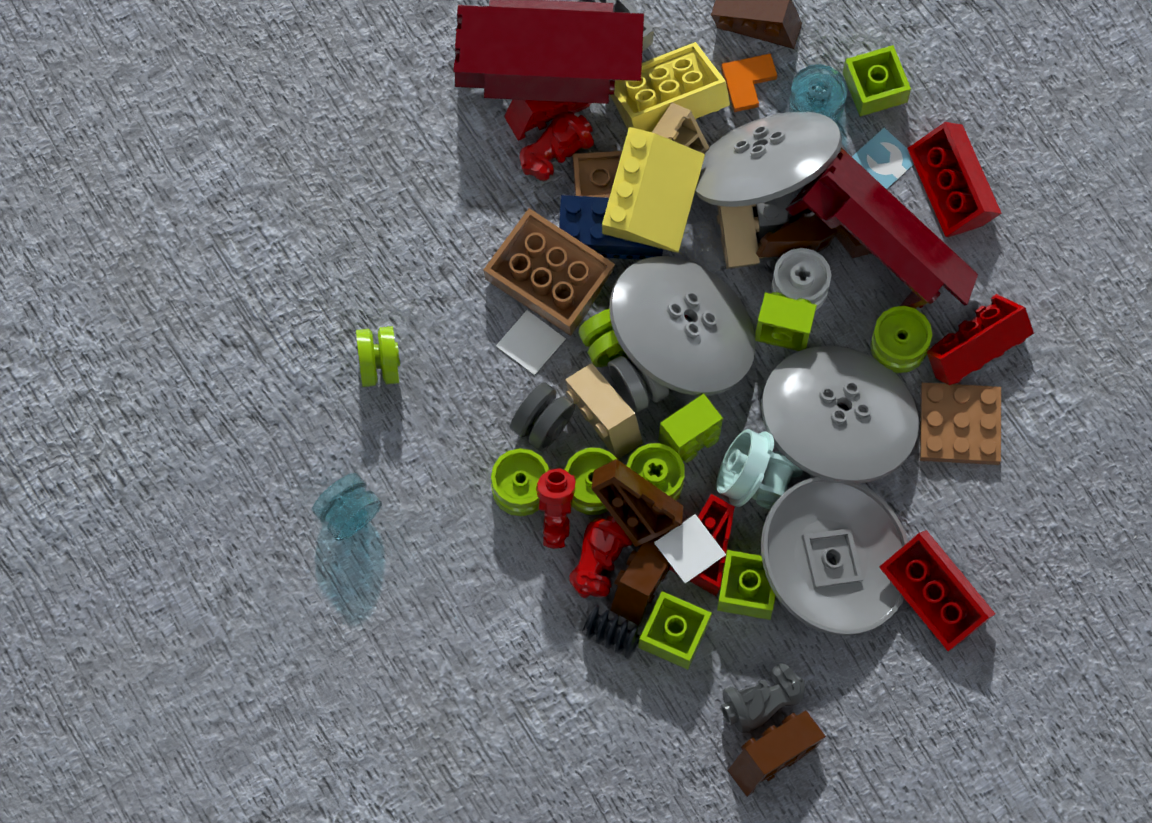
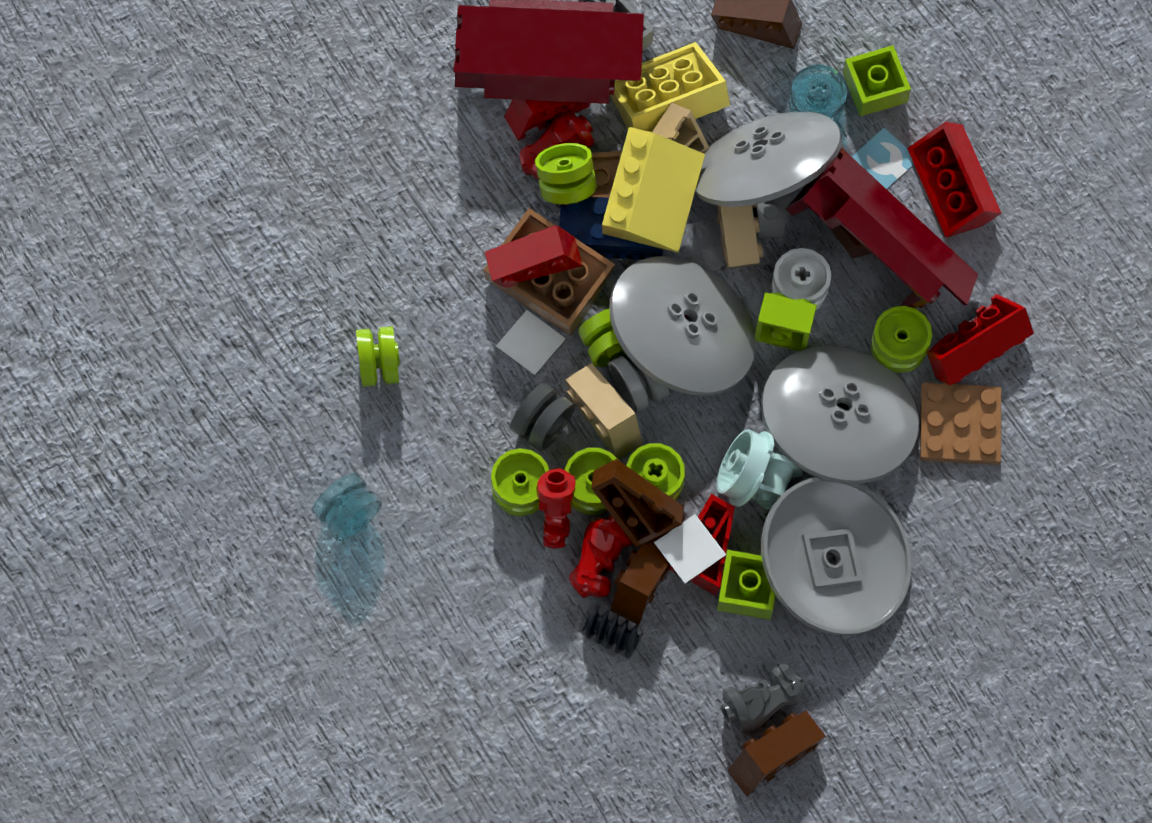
(533, 257): none -> red wedge
(566, 173): none -> lime wheel
(674, 630): lime brick -> none
(691, 428): lime brick -> none
(742, 76): orange tile -> none
(805, 232): reddish brown slope -> none
(937, 590): red slope -> none

